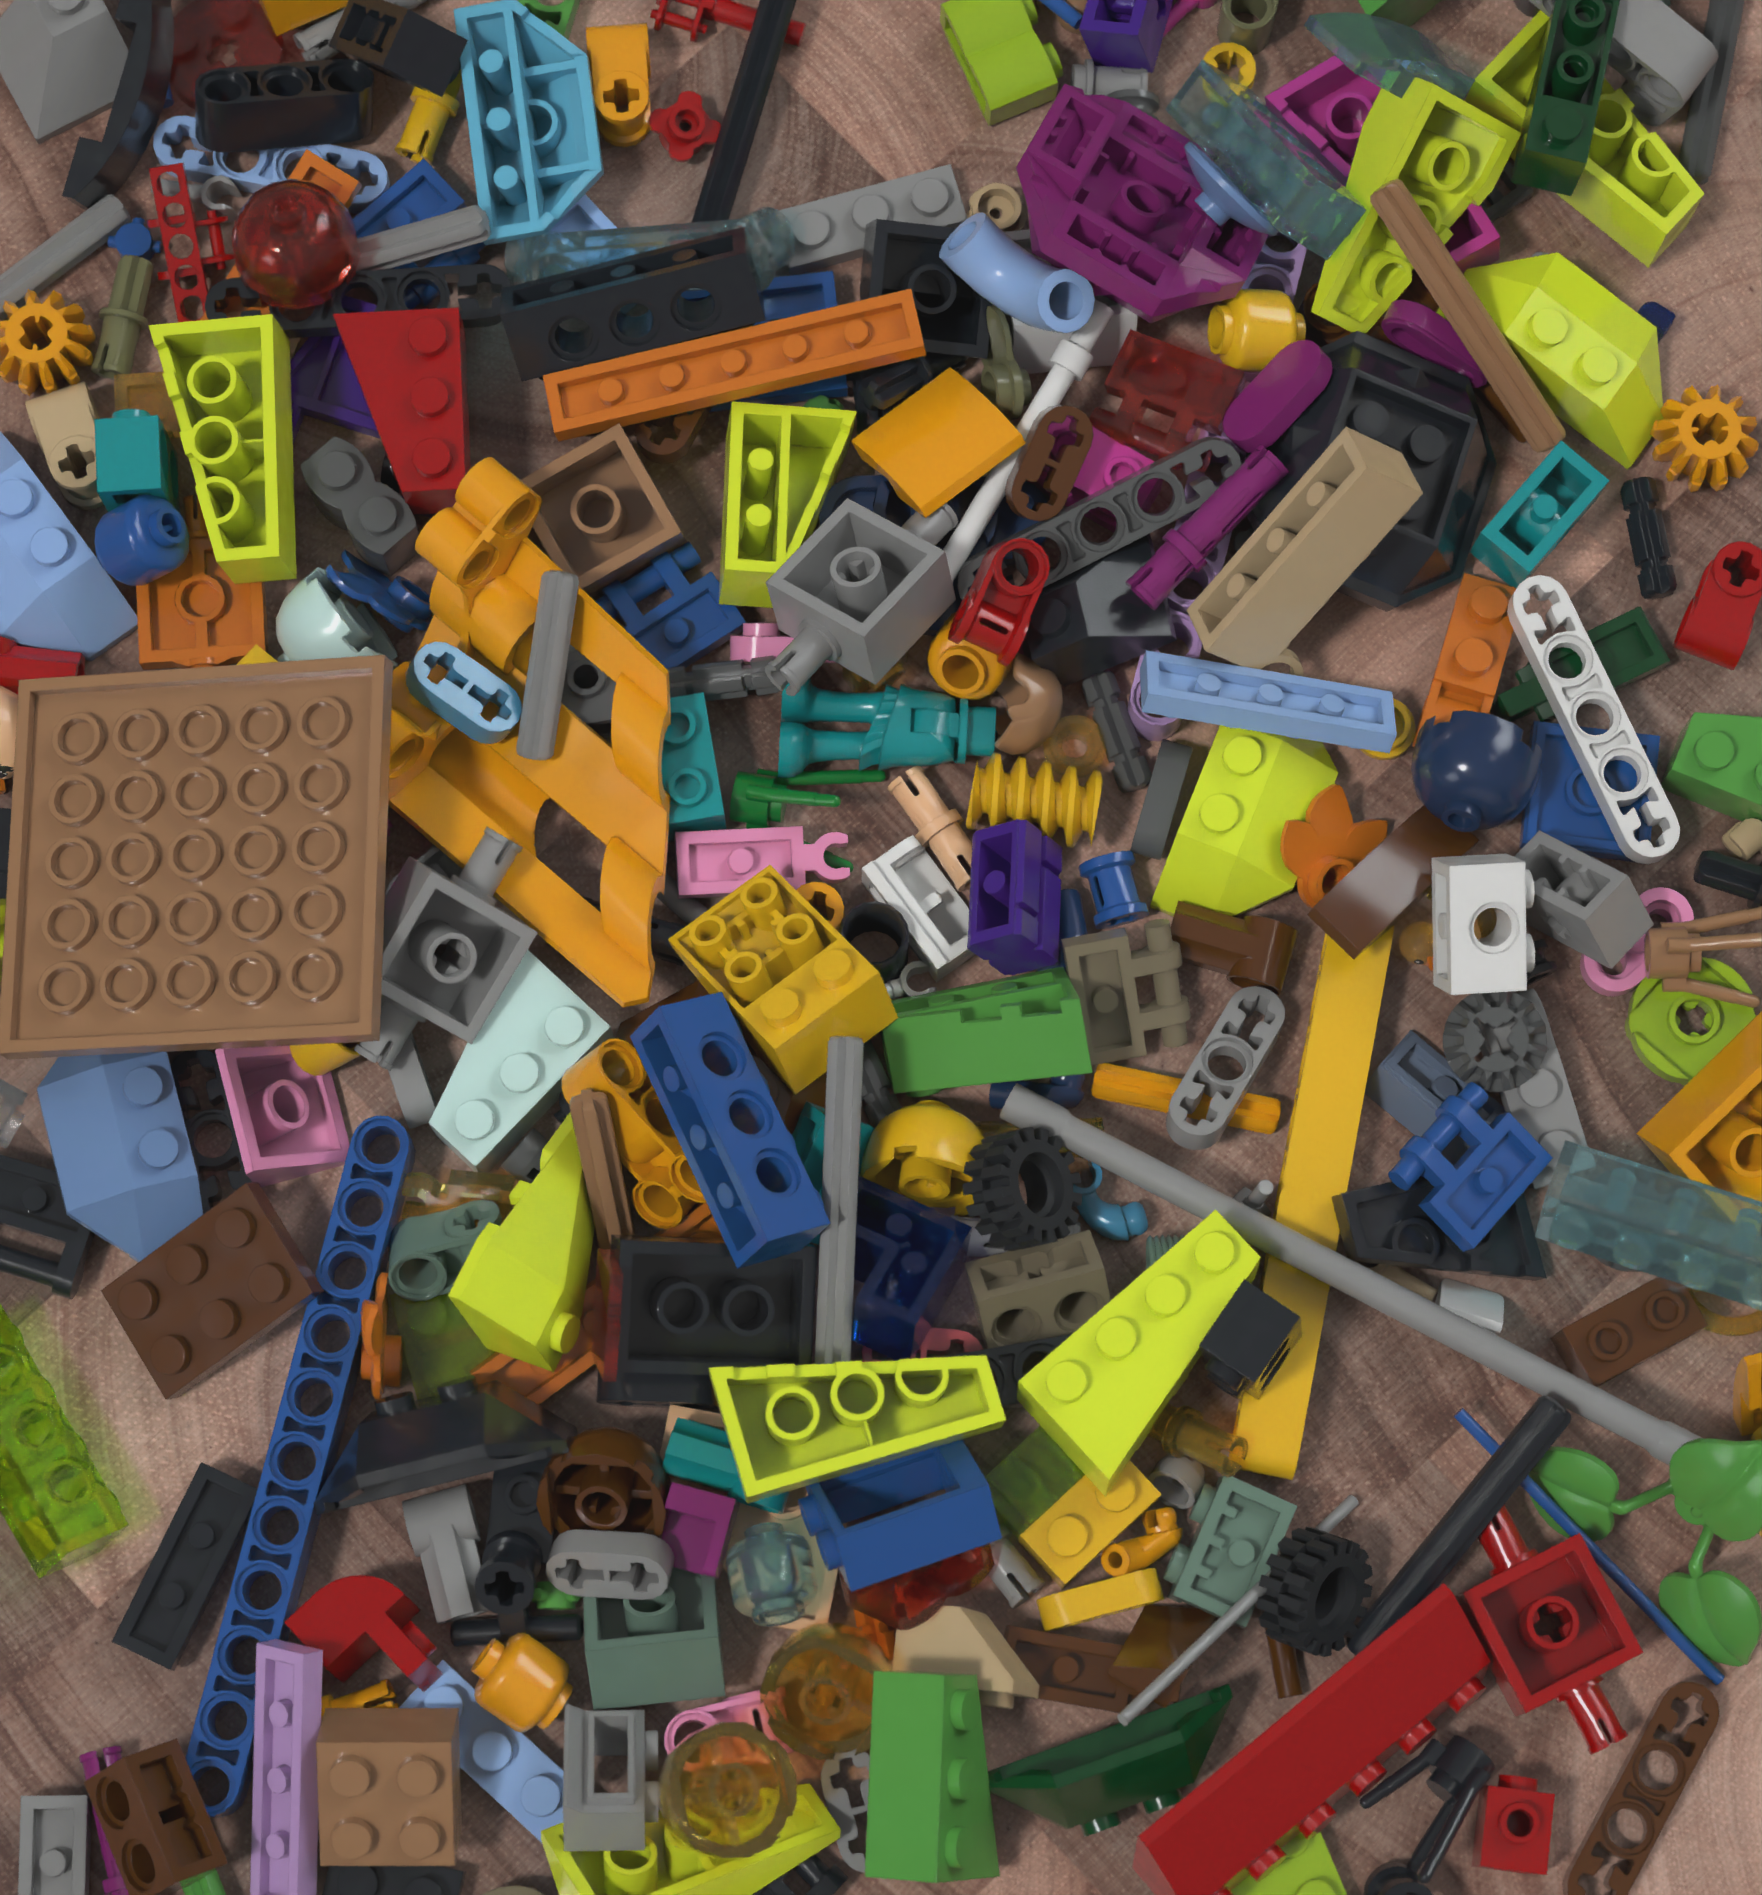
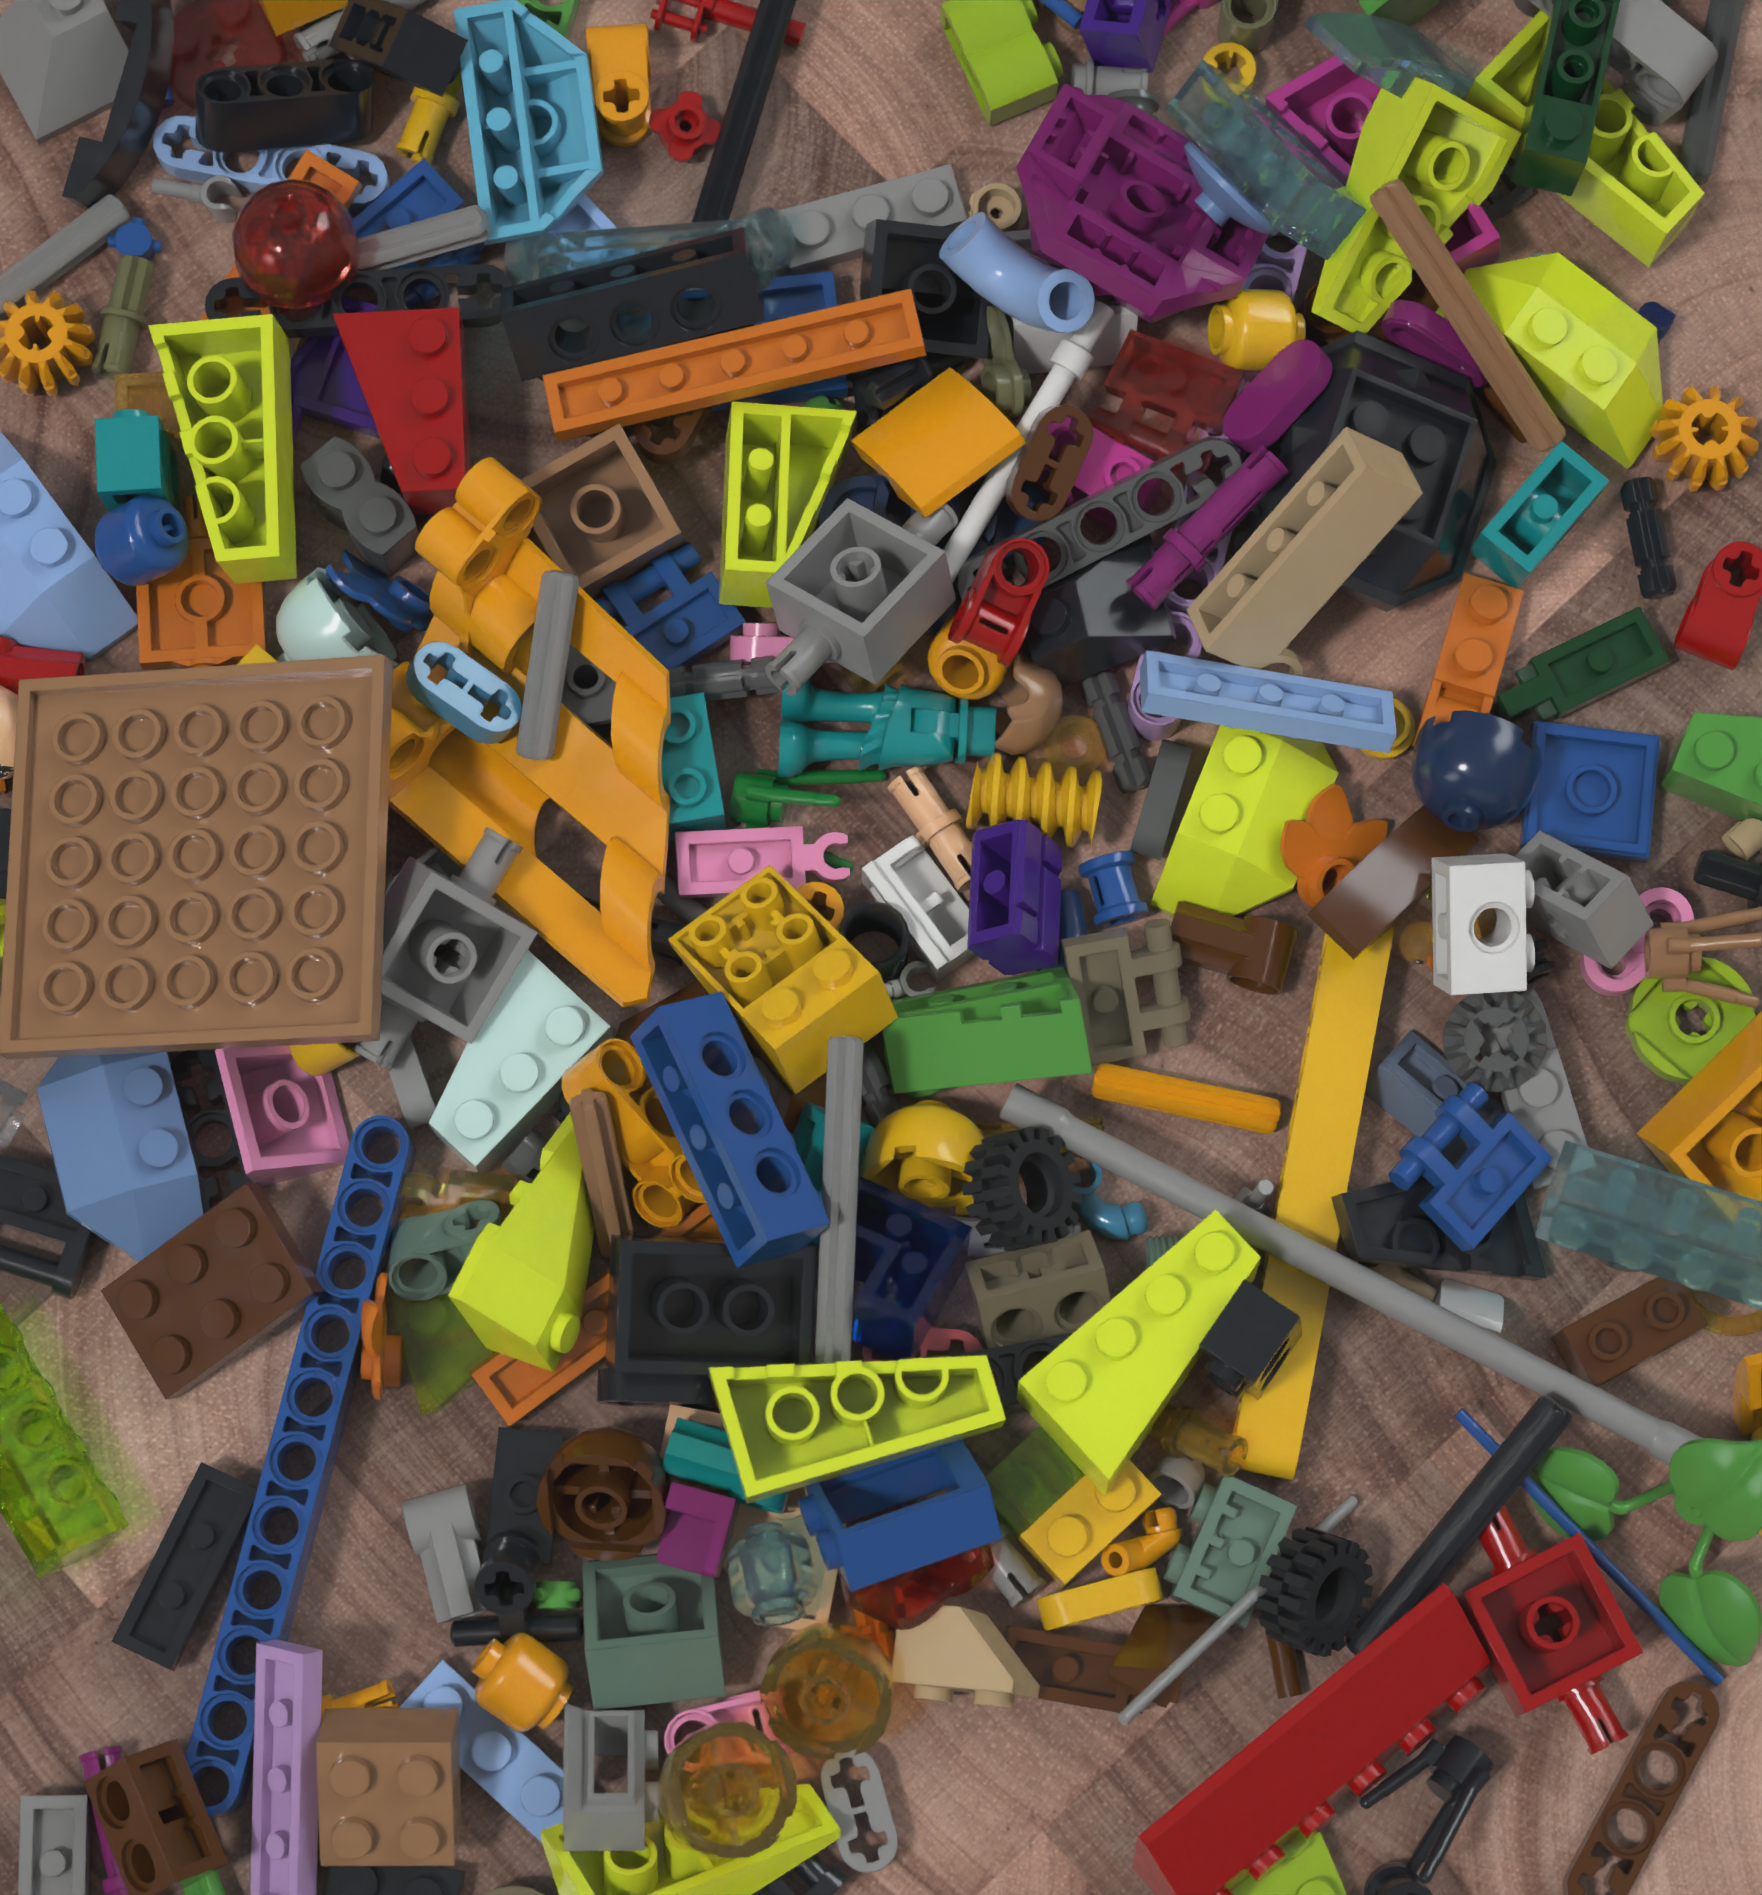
(67, 438): tan piece -> none
(197, 264): red piece -> none
(359, 1617): red brick -> none
(440, 1441): black wedge -> none
(607, 1315): clear red piece -> none
(610, 1564): light grey beam -> none
(928, 1780): bright green wedge -> none
(1061, 1090): dark blue arm -> none
(1116, 1766): dark green wedge -> none
(1225, 1094): light grey beam -> none
(1513, 1826): red brick -> none
(1593, 750): white beam -> none

